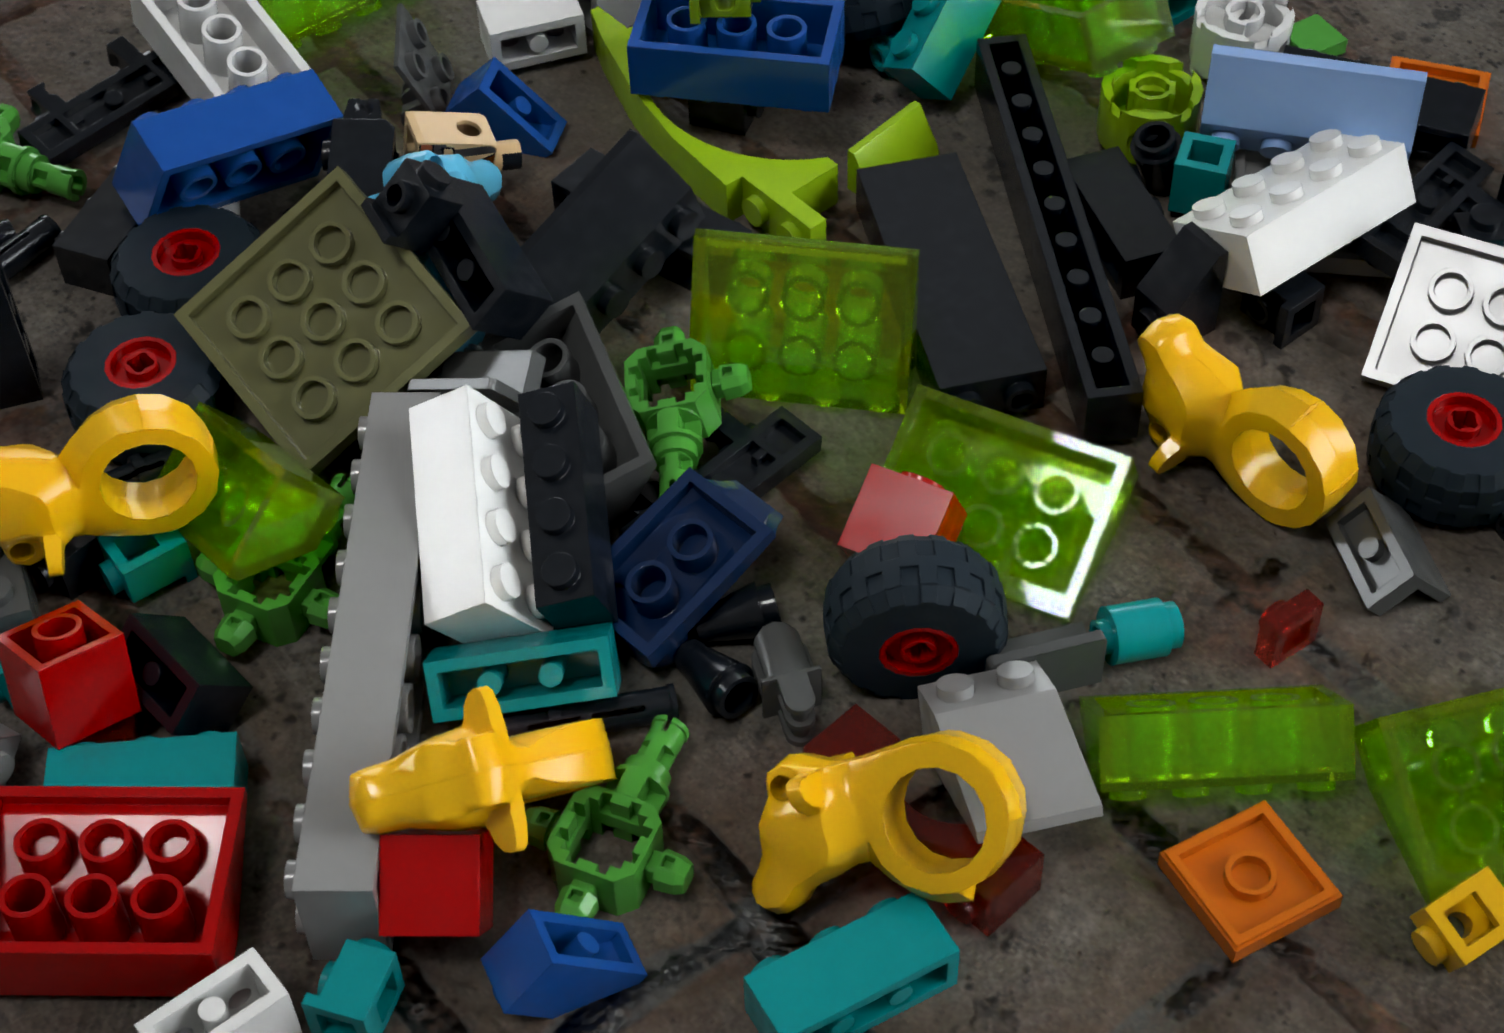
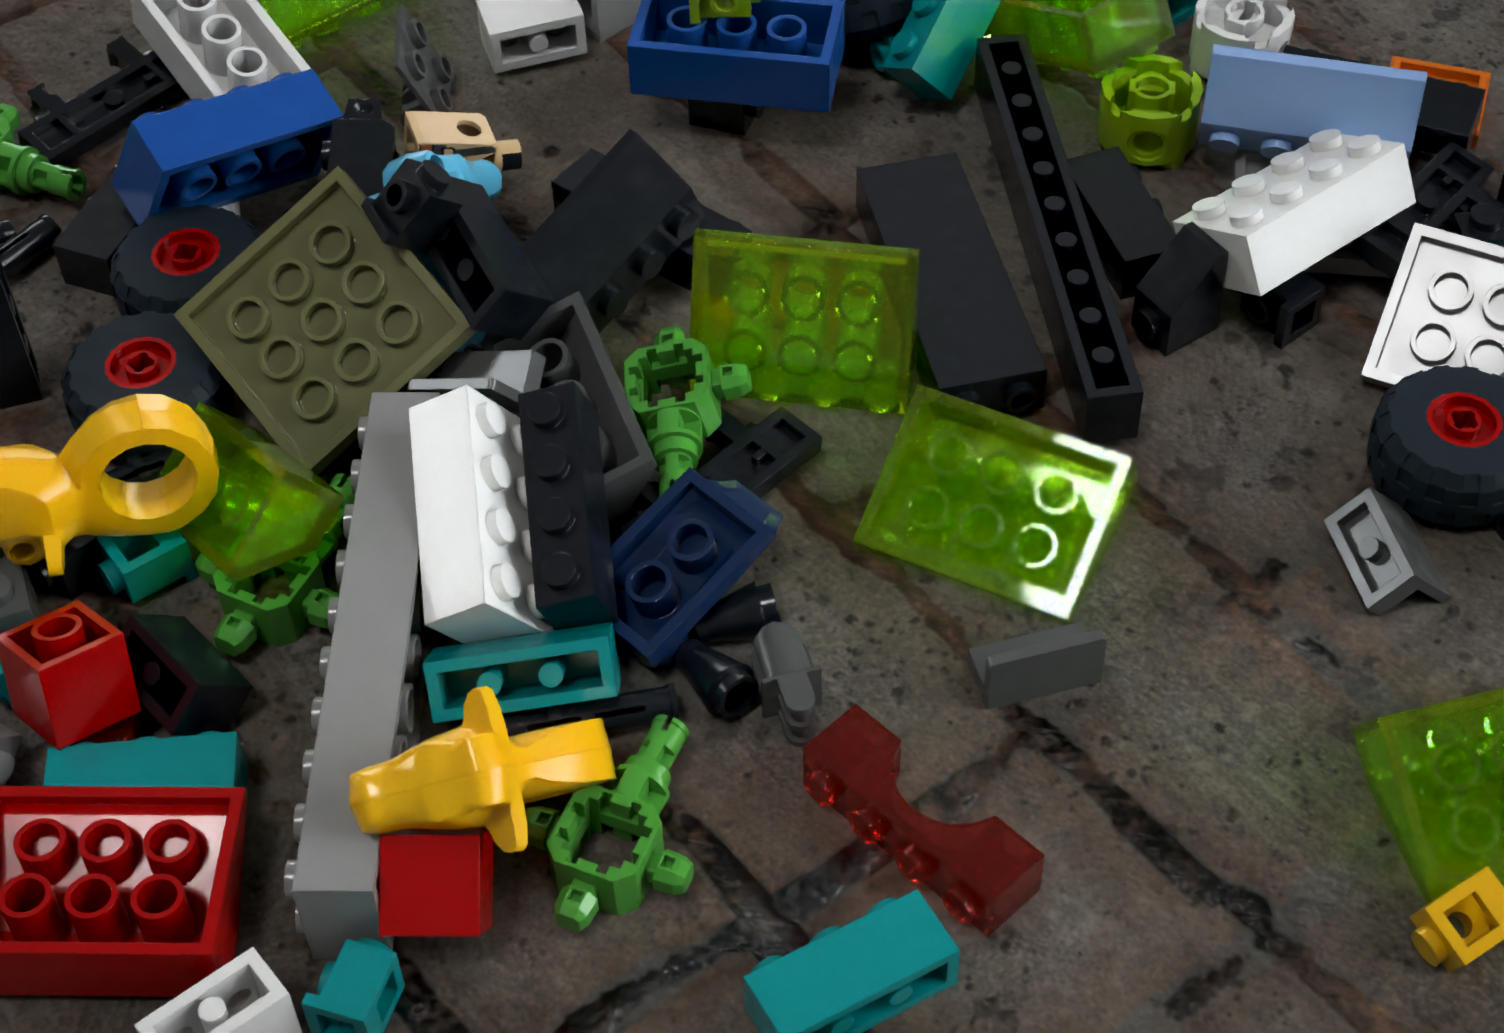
(510, 108): blue slope -> none
(560, 963): blue slope -> none
(771, 193): lime slope -> none
(851, 811): yellow animal -> none
(897, 140): lime slope -> none
(900, 505): red head -> none
(913, 614): black wheel -> none
(1026, 721): light grey slope -> none
(1139, 630): teal brick -> none
(1155, 153): black cone -> none
(1199, 180): teal brick -> none
(1204, 412): yellow animal -> none
(1218, 740): clear neon green slope -> none
(1249, 881): orange tile -> none
(1288, 627): clear red plate -> none
(1318, 35): bright green tile -> none

